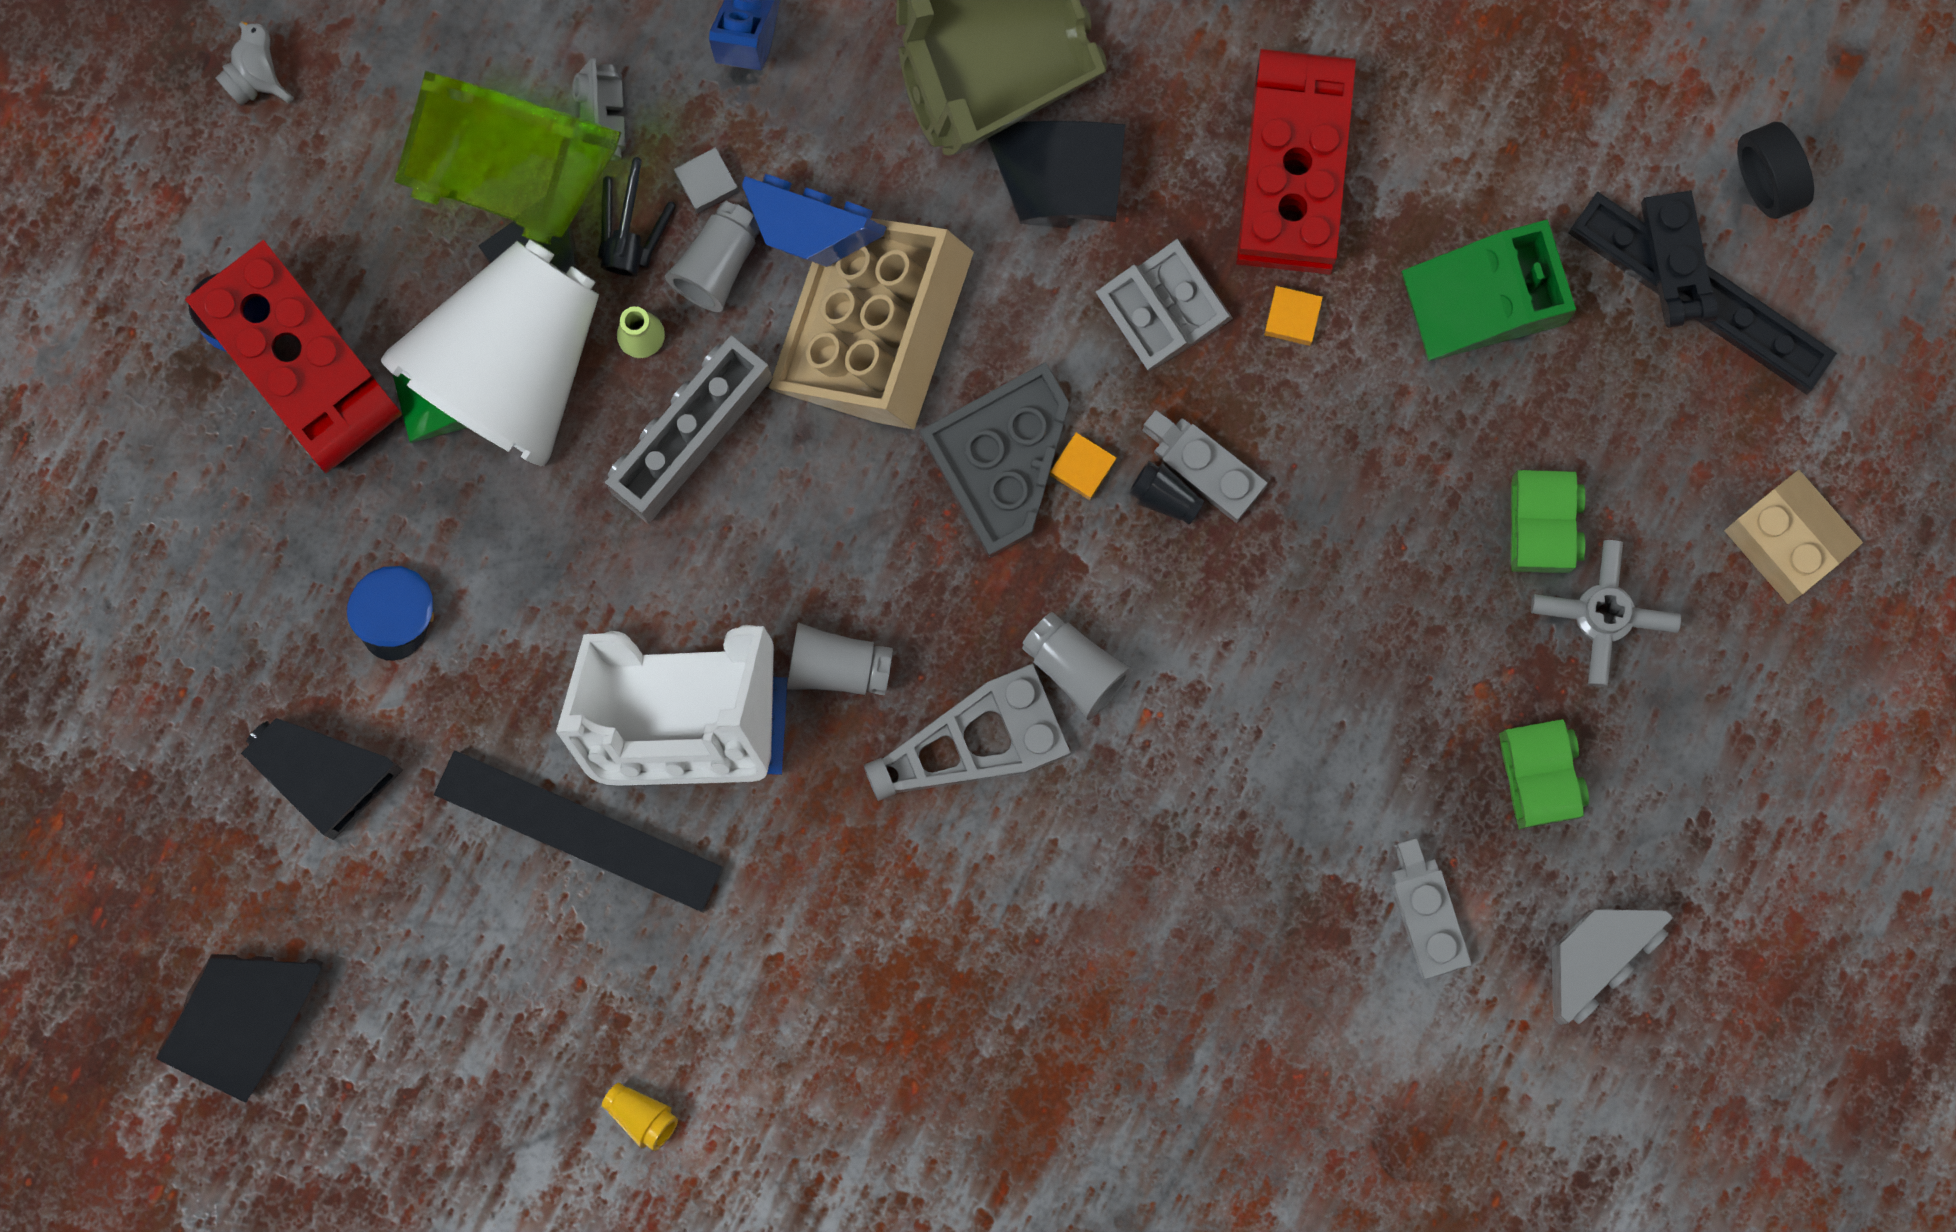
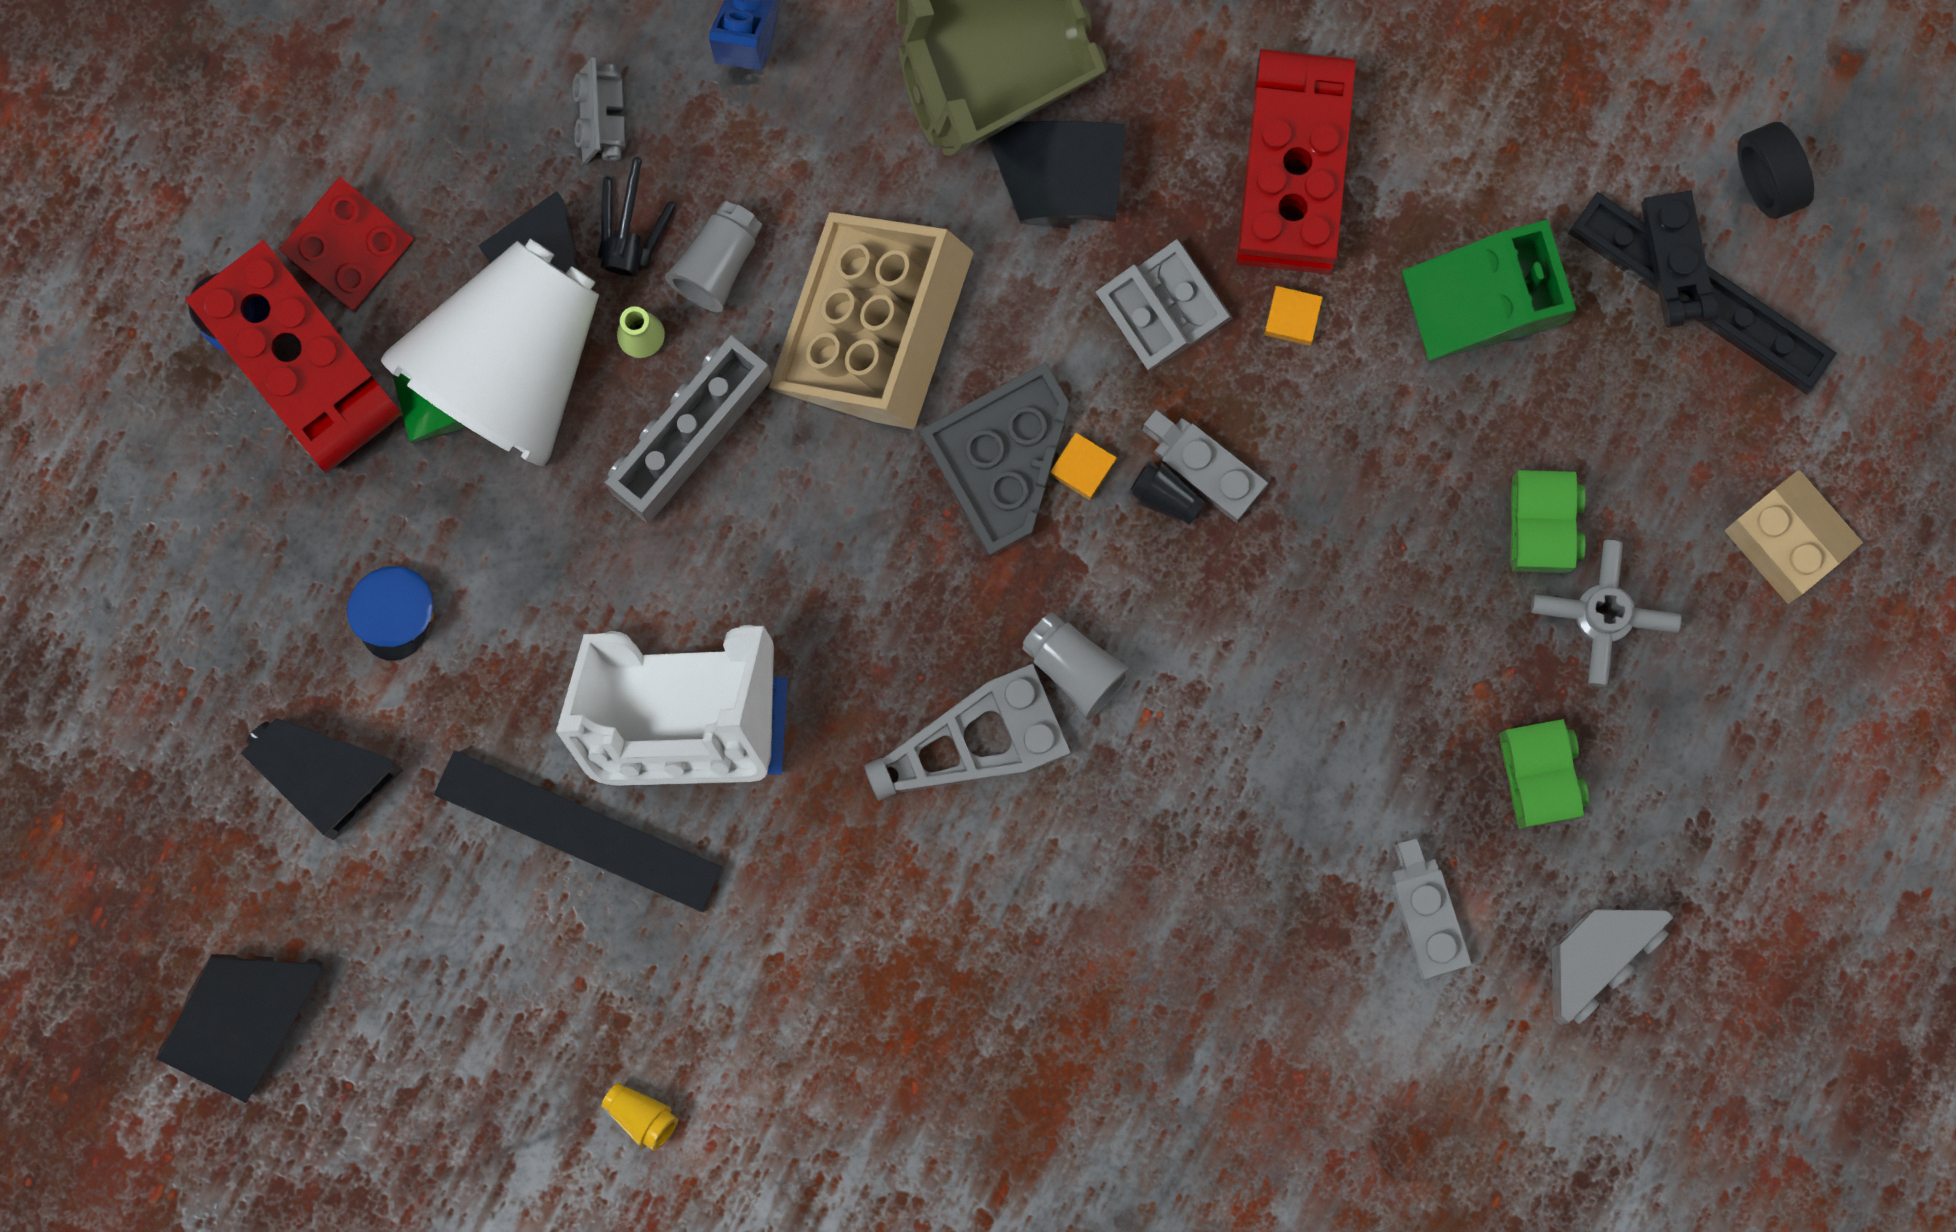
(251, 67): light grey animal -> none
(345, 244): none -> red hinge
(502, 155): clear neon green windscreen -> none
(706, 180): light grey tile -> none
(808, 223): blue slope -> none
(837, 663): light grey plant -> none

